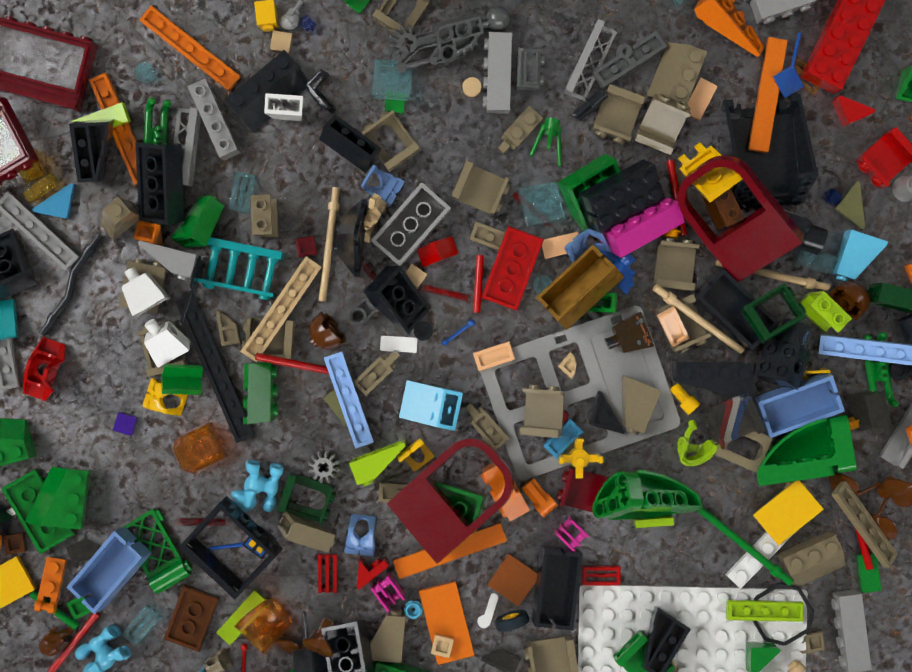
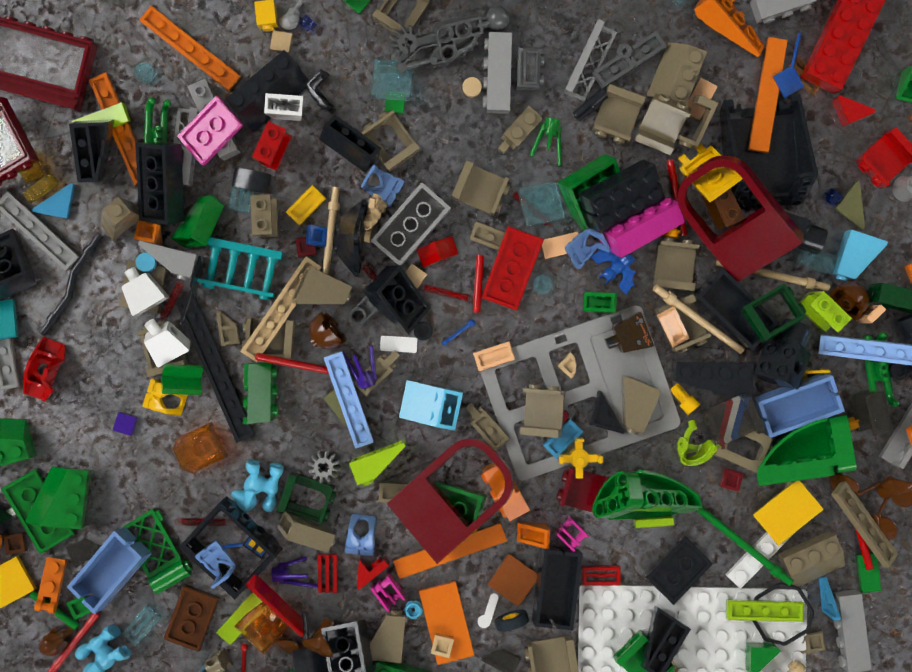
(146, 263): none -> medium azure tile
(173, 299): none -> red piece
(210, 130): none -> tile
(212, 557): none -> medium blue piece
(251, 180): none -> black panel
(272, 146): none -> red panel
(276, 604): none -> red slope
(282, 575): none -> dark purple plant
(306, 205): none -> yellow tile
(316, 236): none -> blue tile
(320, 289): none -> dark tan slope
(363, 379): none -> dark purple plant
(404, 455): yellow piece -> none
(534, 534): none -> orange slope
(542, 501): orange piece -> none
(580, 287): pearl gold piece -> none
(678, 570): none -> black tile
(710, 106): none -> dark tan panel
(731, 479): none -> dark red tile
(827, 600): none -> dark azure tile
(871, 314): none -> light nougat tile

